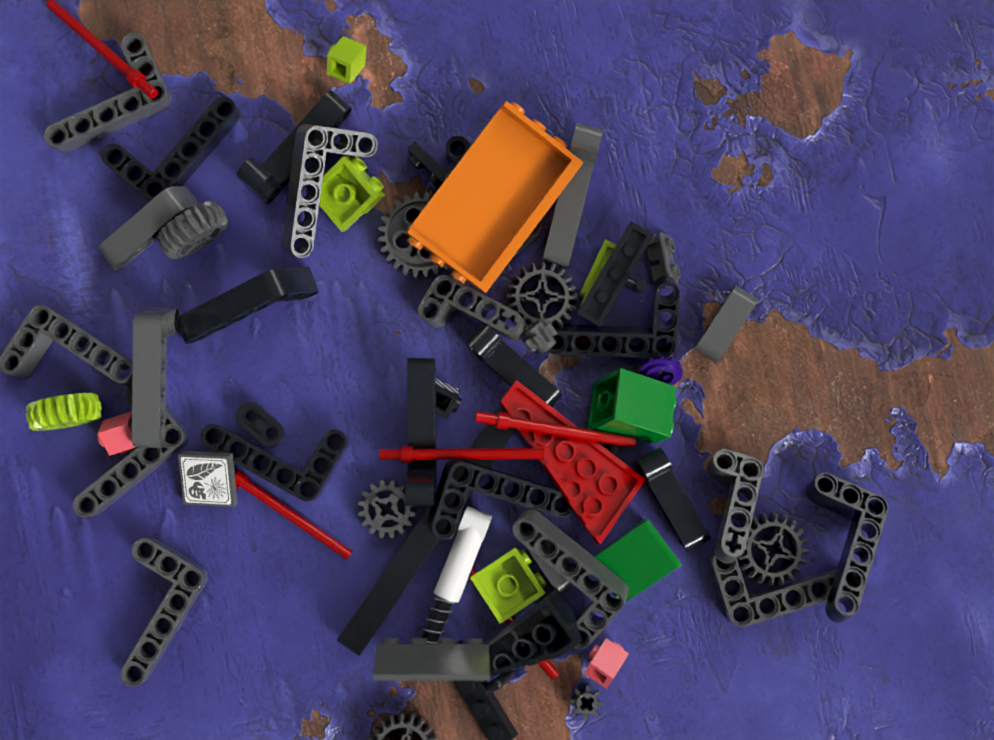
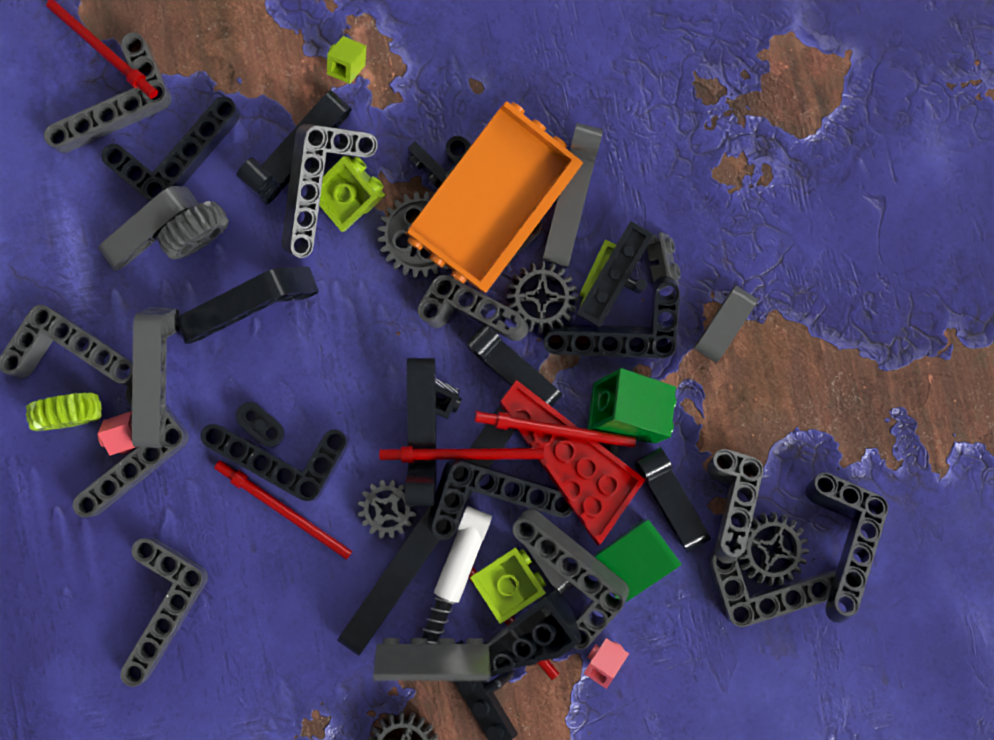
(207, 478): tile -> none
(539, 336): dark grey gear -> none
(584, 709): dark grey gear -> none
(671, 372): dark purple gear -> none

